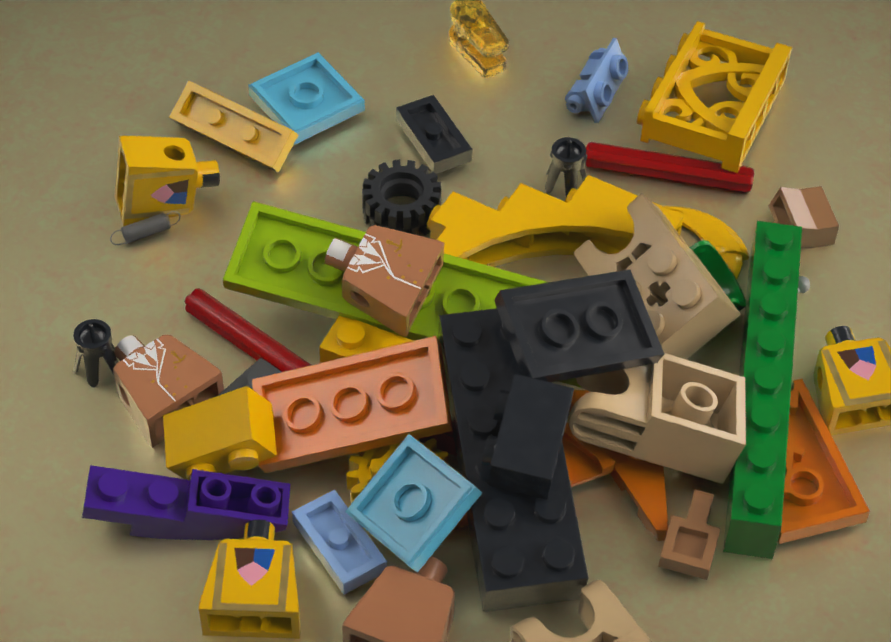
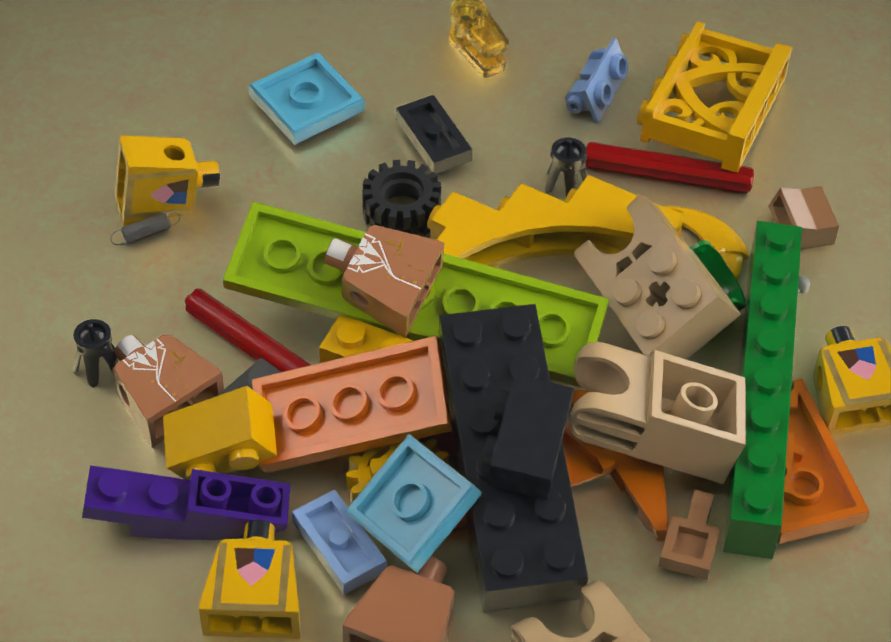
(233, 126): yellow plate -> none
(578, 326): black plate -> none

